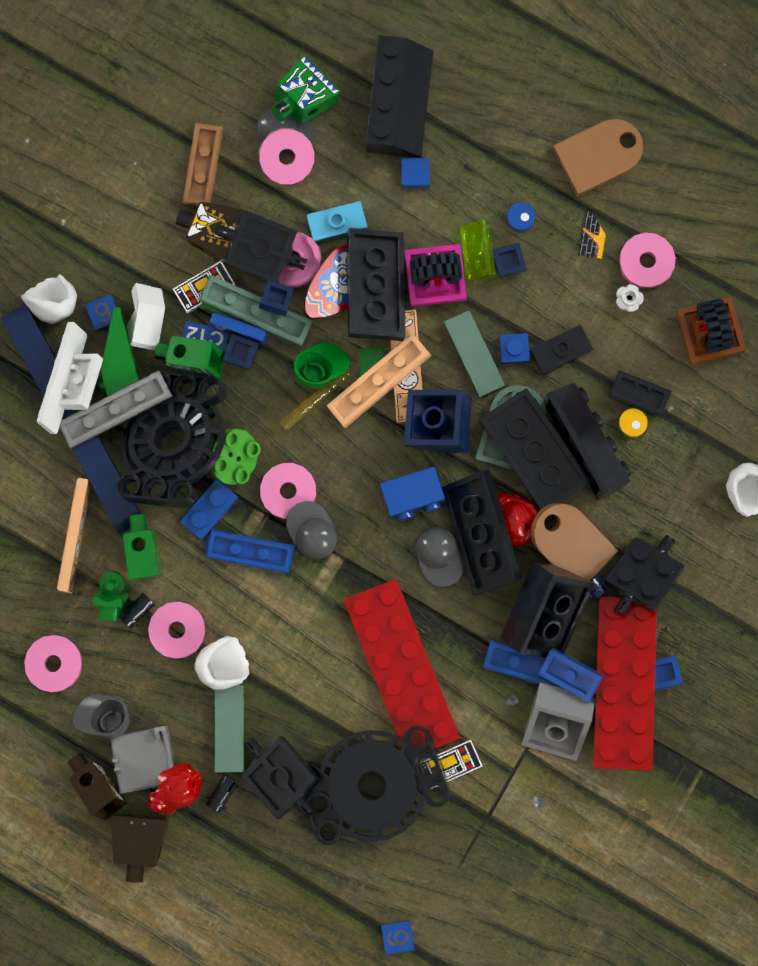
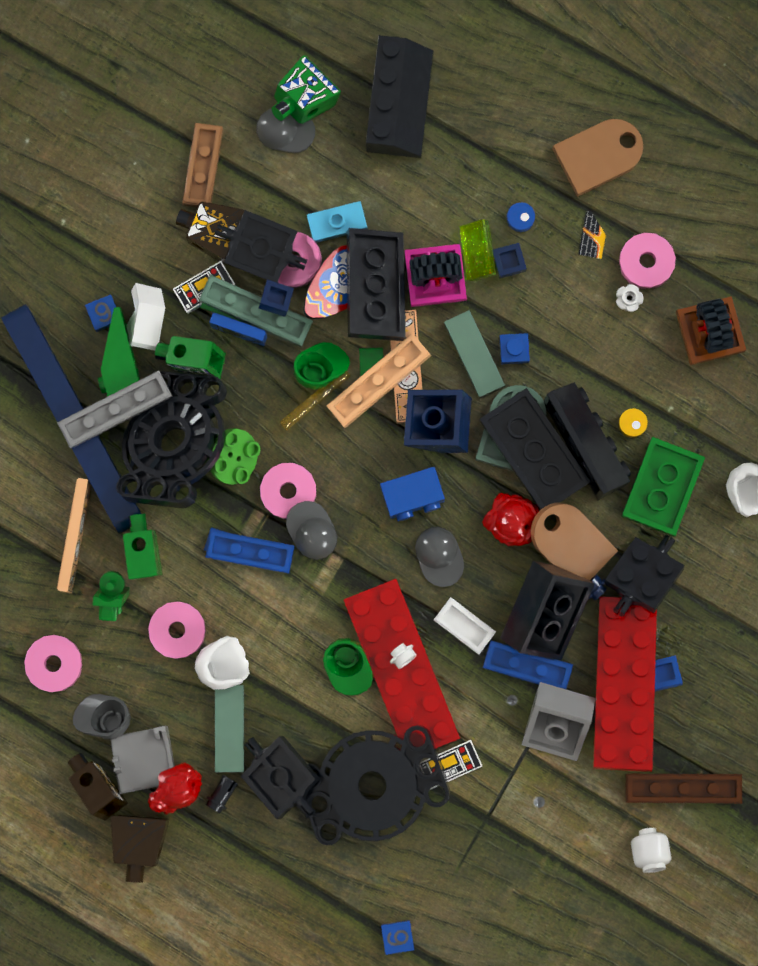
(51, 299): white hair -> none
(71, 379): white bracket -> none
(136, 611): black pin -> none
(205, 332): blue sticker -> none
(209, 509): blue plate -> none
(240, 352): dark blue plate -> none
(300, 165): bright pink tile -> none
(348, 667): none -> green cap
(402, 655): none -> white plate
(415, 172): blue tile -> none
(464, 626): none -> white tile
(481, 532): black plate -> none
(561, 349): black plate -> none
(571, 675): blue plate -> none
(639, 394): black plate -> none
(651, 850): none -> white head
(663, 486): none -> green plate
(683, 788): none -> reddish brown tile

